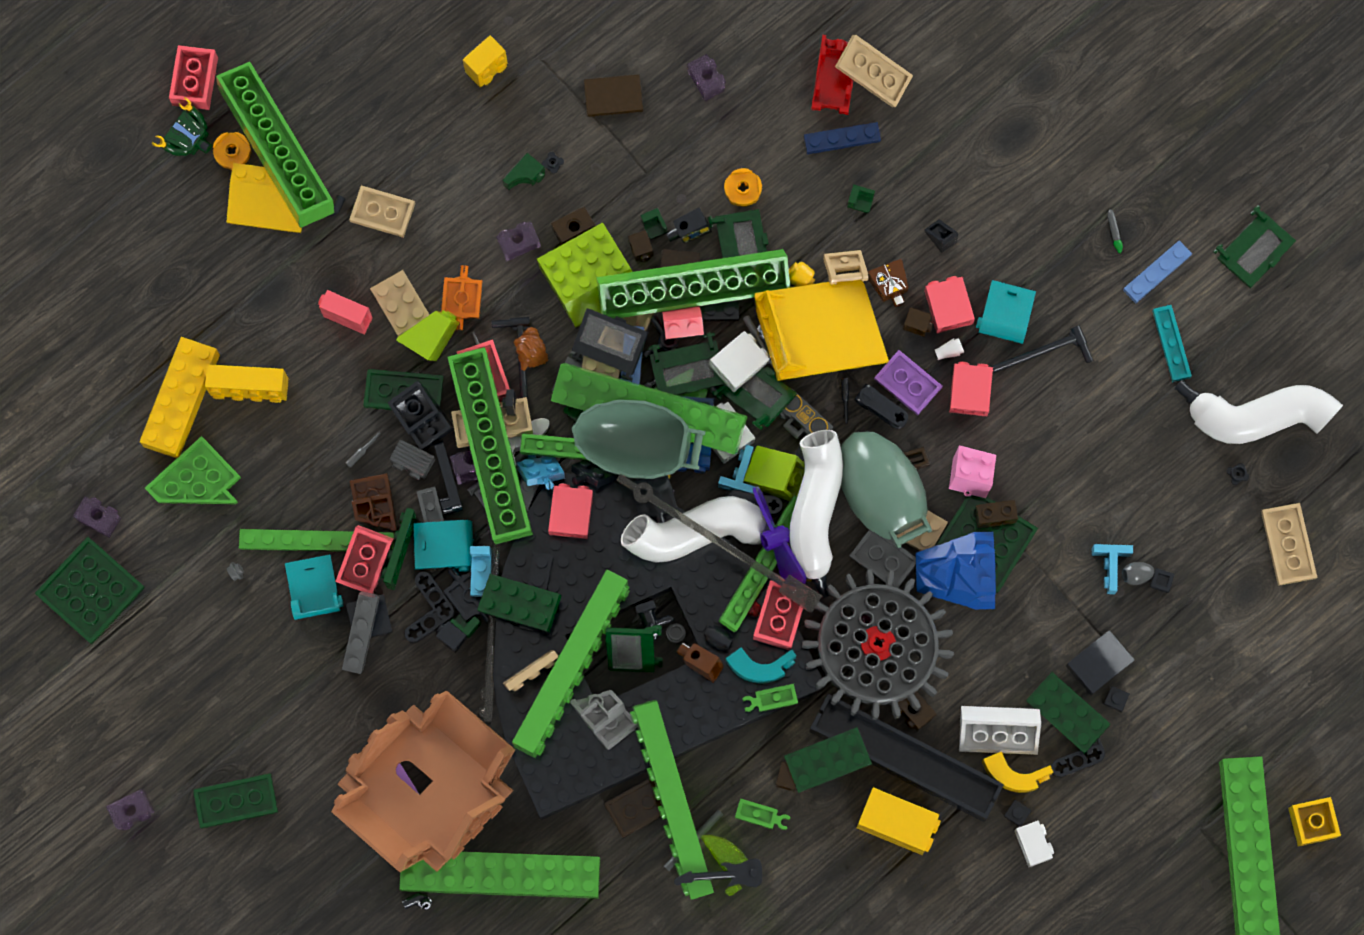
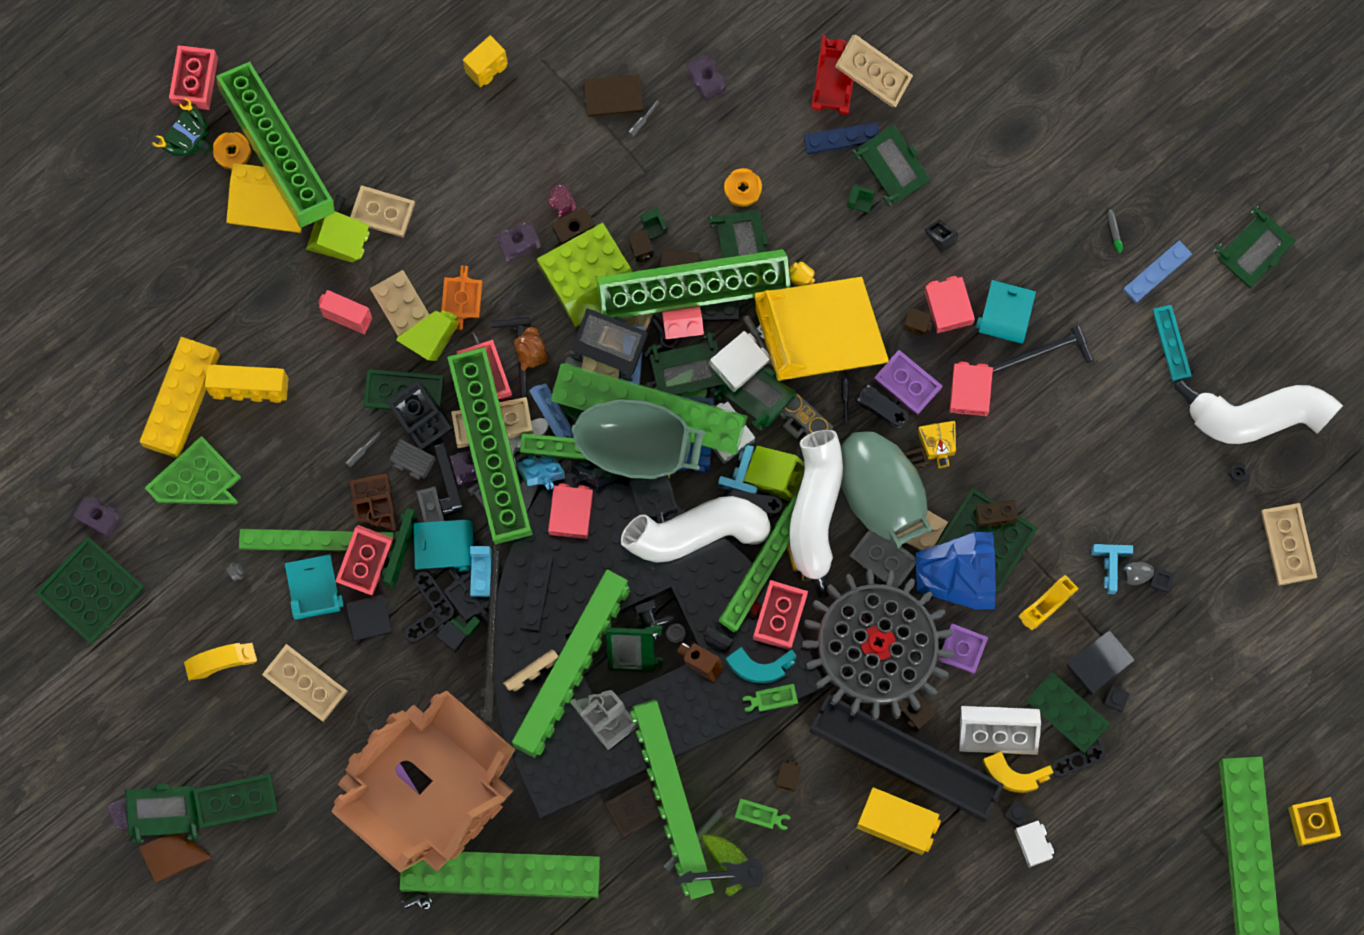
(161, 812): none -> dark green piece
(172, 856): none -> reddish brown slope
(220, 658): none -> yellow arch
(304, 683): none -> tan plate
(338, 237): none -> lime slope
(361, 632): dark grey brick -> none
(509, 402): black plate -> none
(519, 603): dark green plate -> none
(526, 171): dark green arch -> none
(551, 411): none -> medium blue plate
(553, 168): black plate -> none
(561, 199): none -> clear pink brick
(642, 120): none -> dark grey piece
(694, 222): black torso -> none
(777, 540): dark purple piece -> none
(790, 588): clear smoke bar -> none
(827, 759): dark green plate -> none
(845, 262): tan plate -> none
(890, 282): reddish brown torso -> none
(893, 164): none -> dark green piece
(939, 441): none -> yellow torso
(950, 349): white cone -> none
(966, 647): none -> medium lavender plate
(972, 472): bright pink brick -> none
(1048, 603): none -> yellow arch

